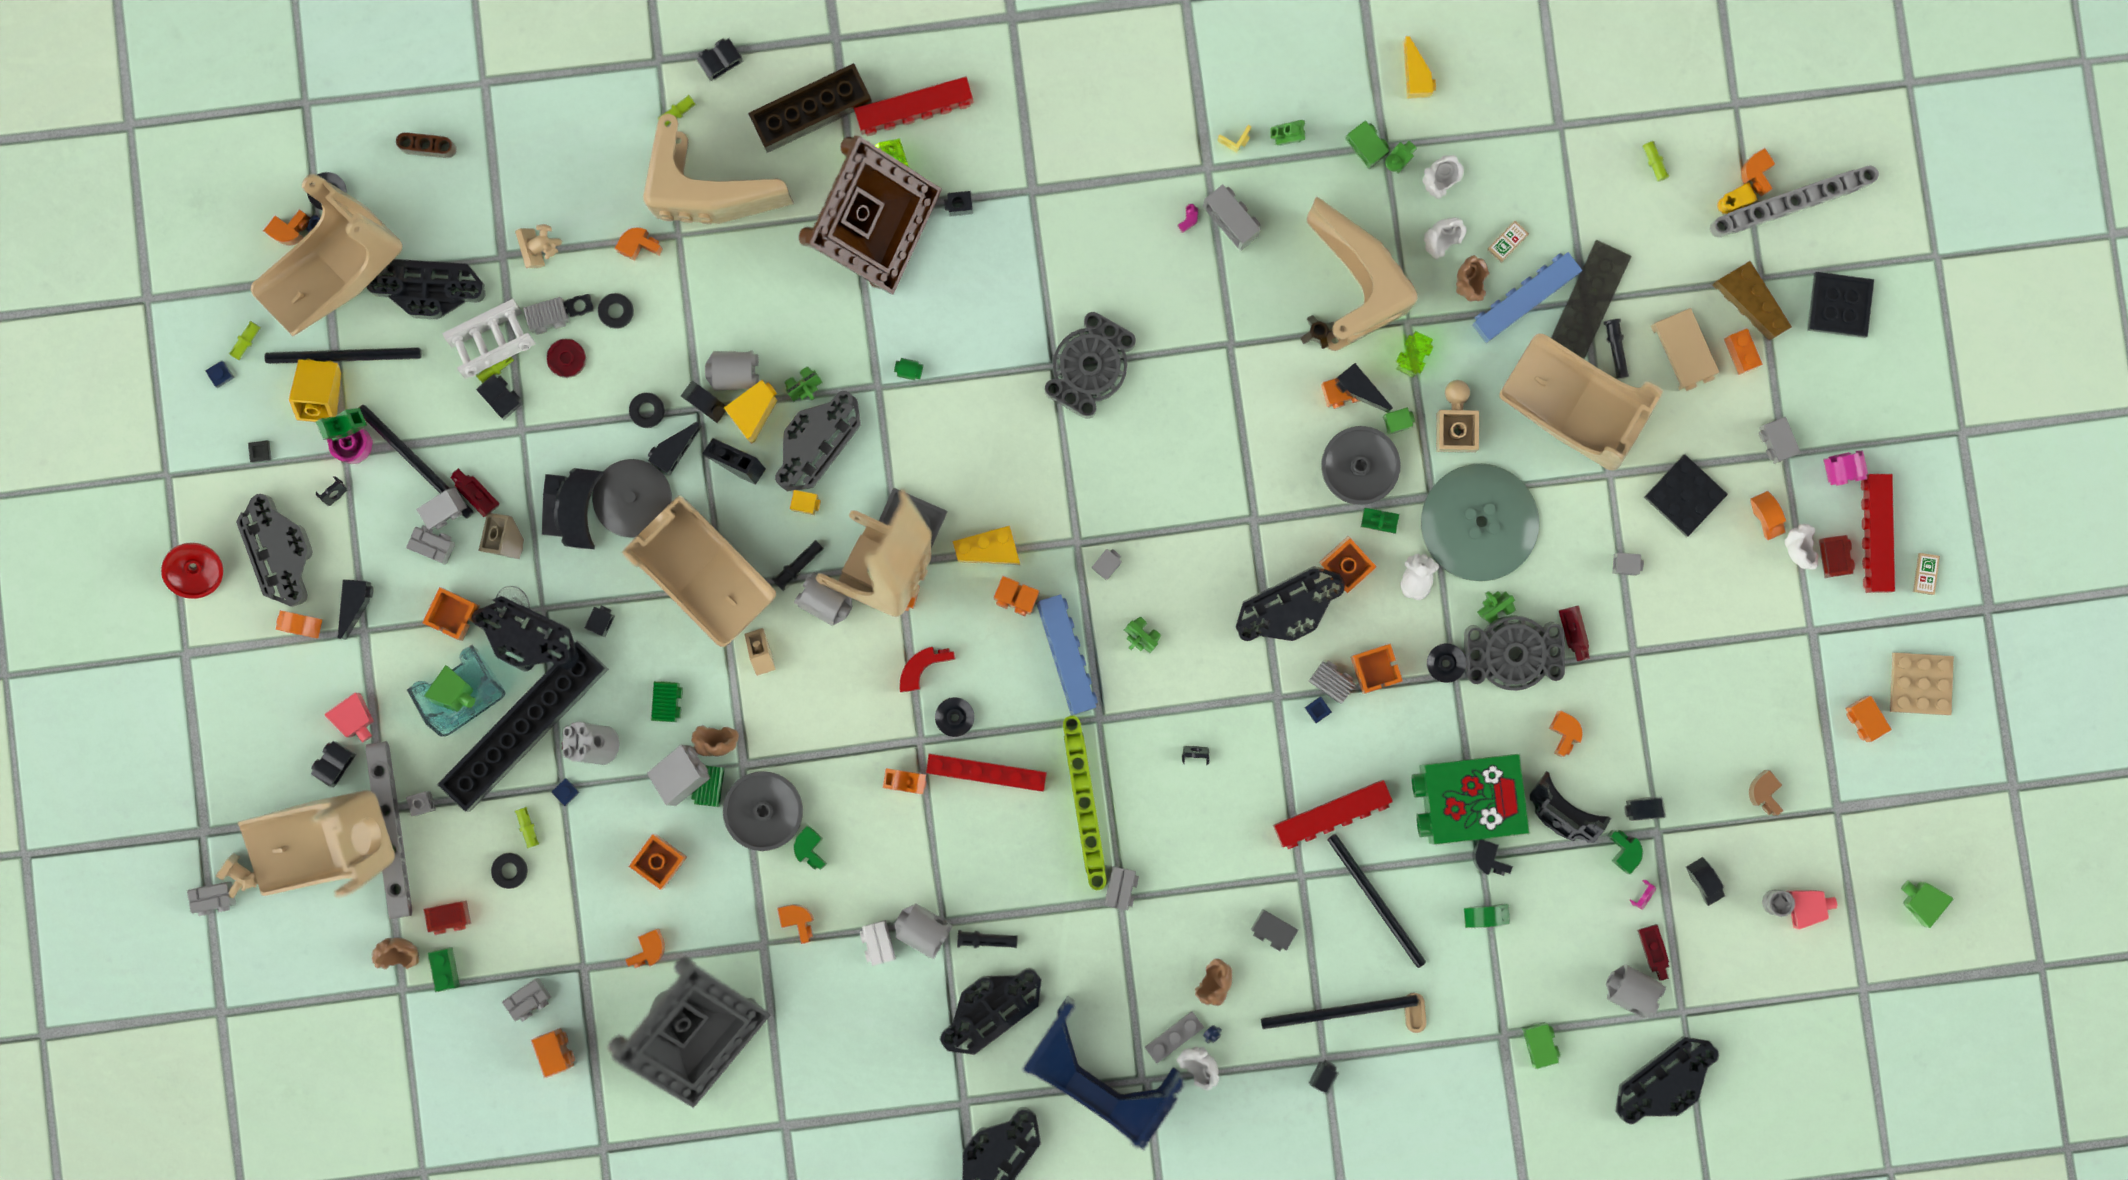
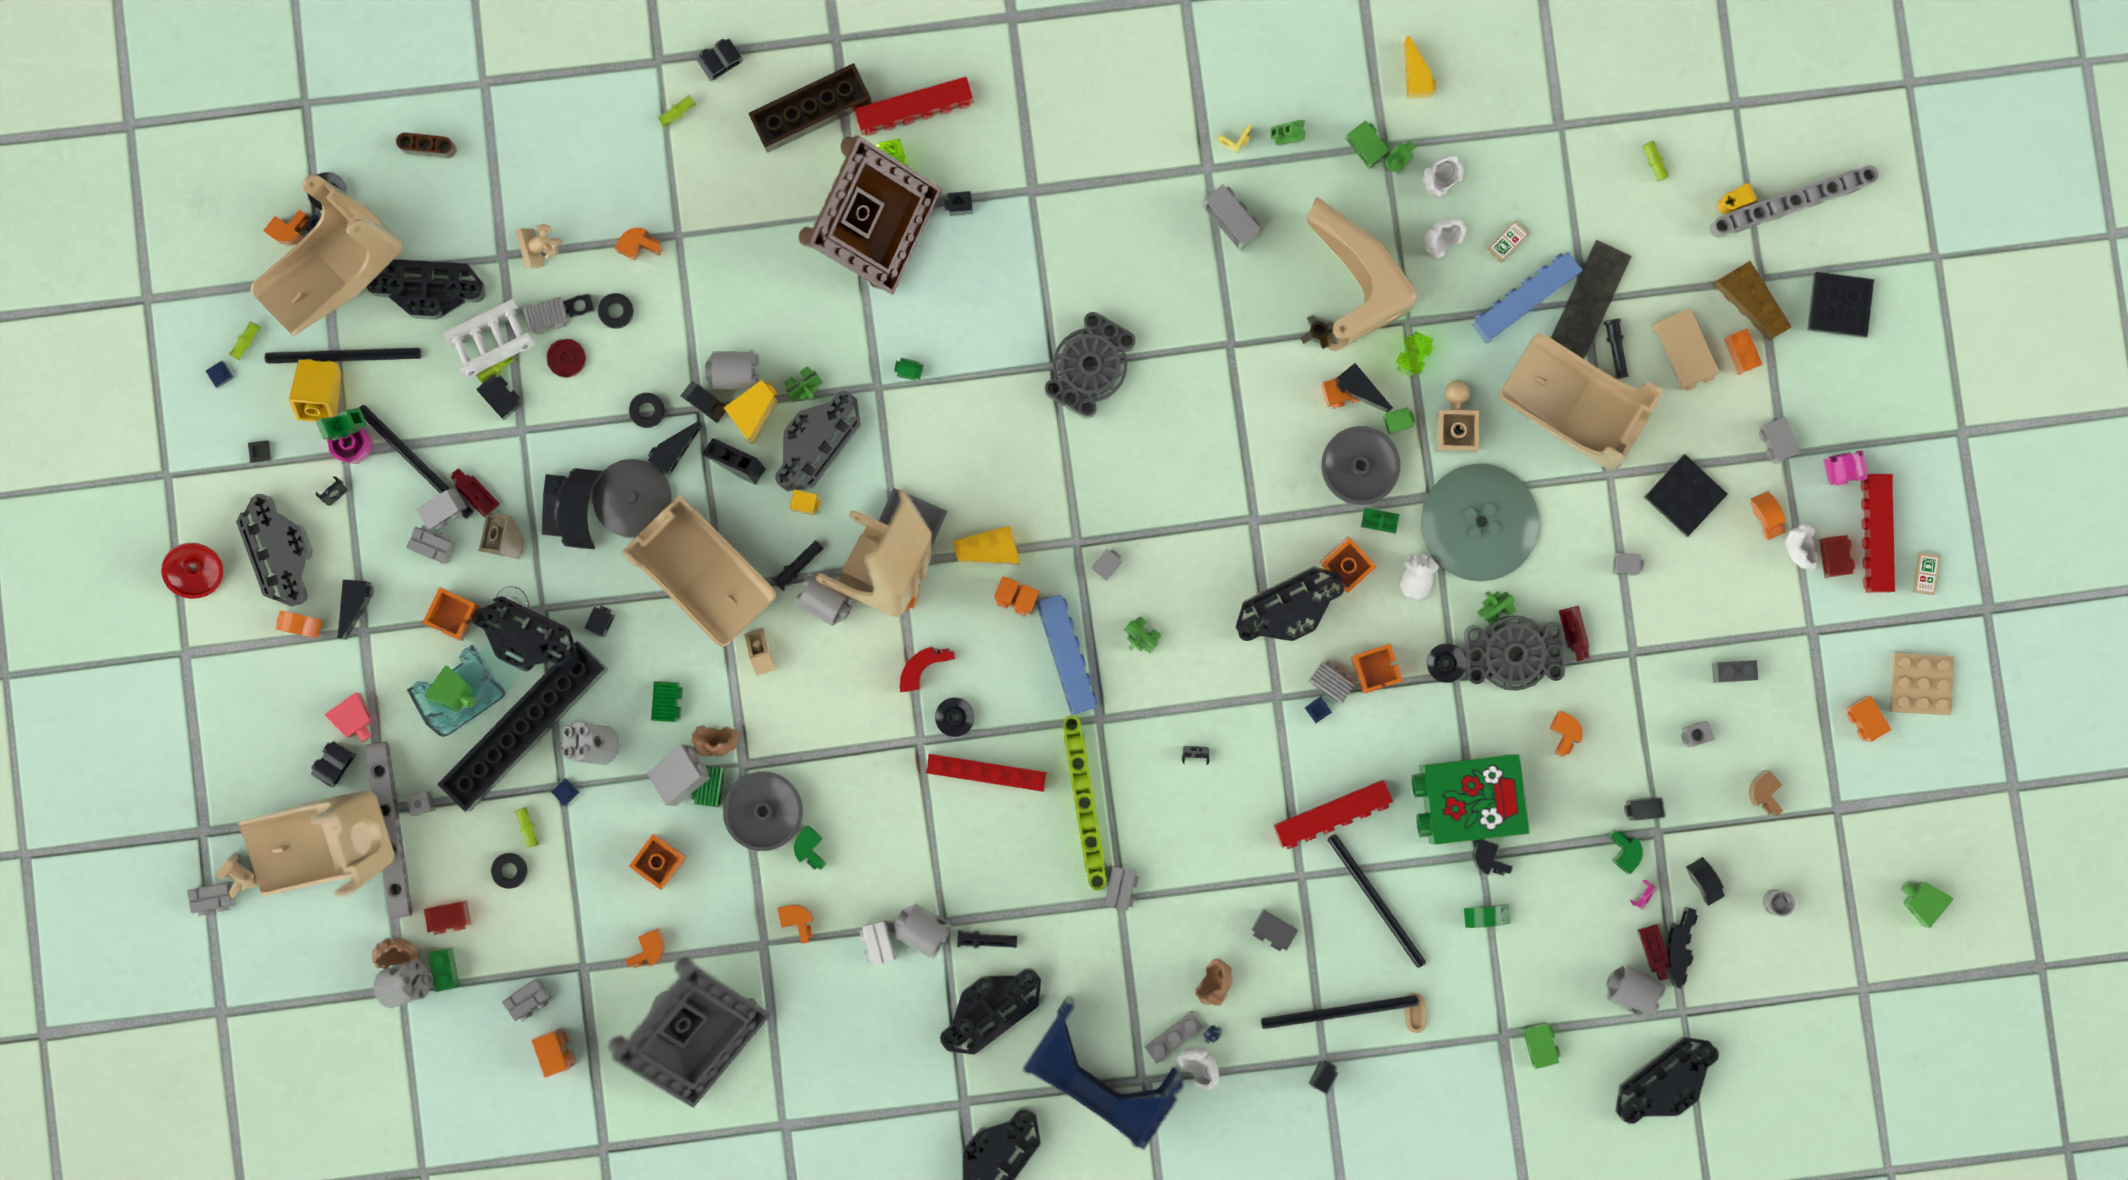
(402, 984): none -> light grey cylinder
(687, 200): tan piece -> none
(904, 781): orange brick -> none
(1191, 218): dark pink arm -> none
(1471, 279): medium nougat hair -> none
(1564, 817): black windscreen -> none
(1678, 955): none -> black slope
(1704, 730): none -> light grey brick
(1735, 671): none -> dark grey brick
(1754, 169): orange brick -> none
(1810, 907): coral torso -> none

